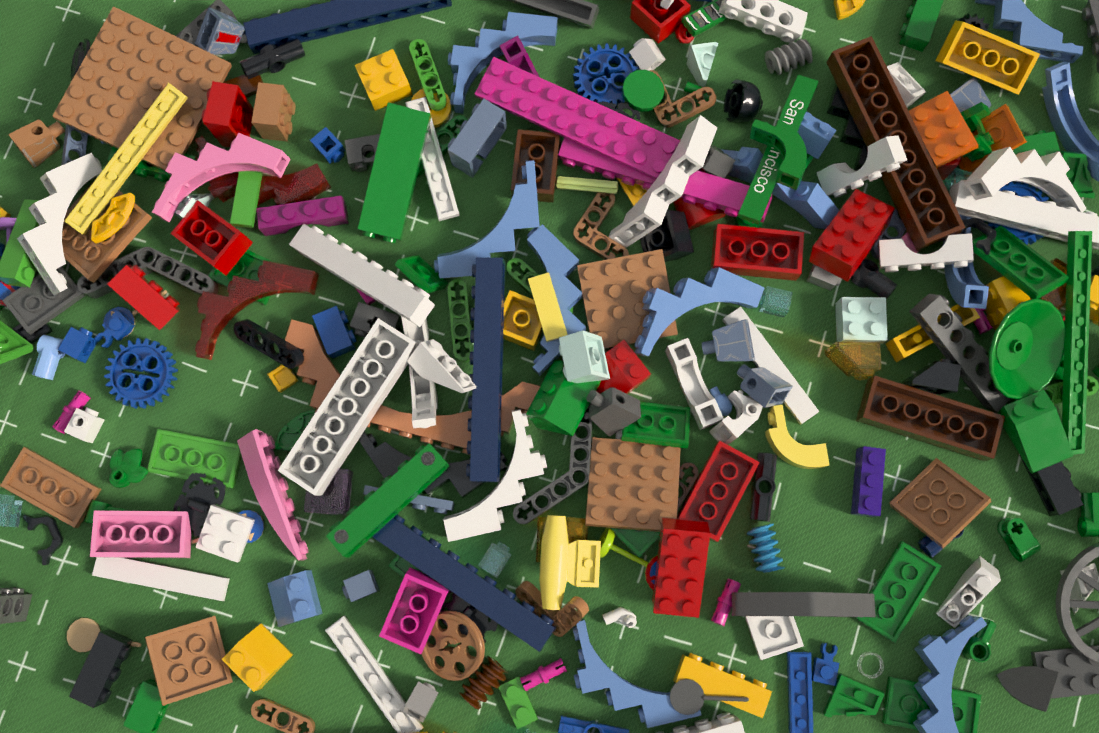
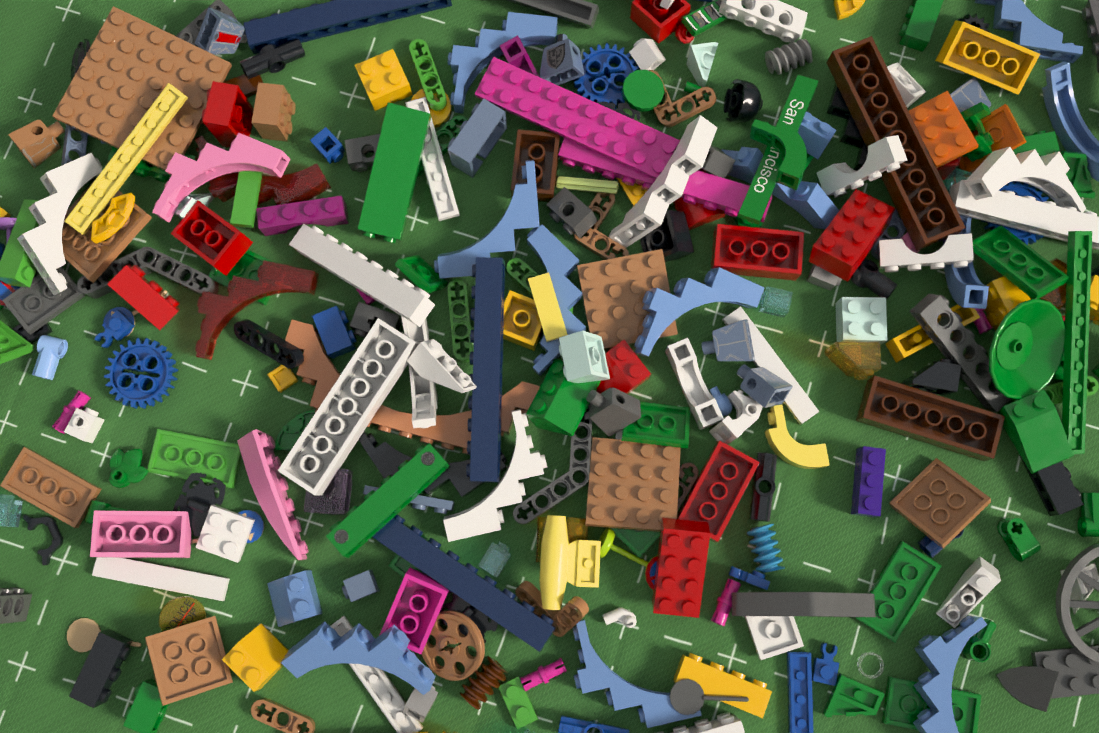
(78, 344): blue brick -> none
(181, 612): none -> clear yellow piece
(358, 646): none -> medium blue arch
(561, 61): none -> sand blue torso
(566, 203): none -> dark grey brick
(755, 578): none -> blue plate
(984, 228): black helmet -> none

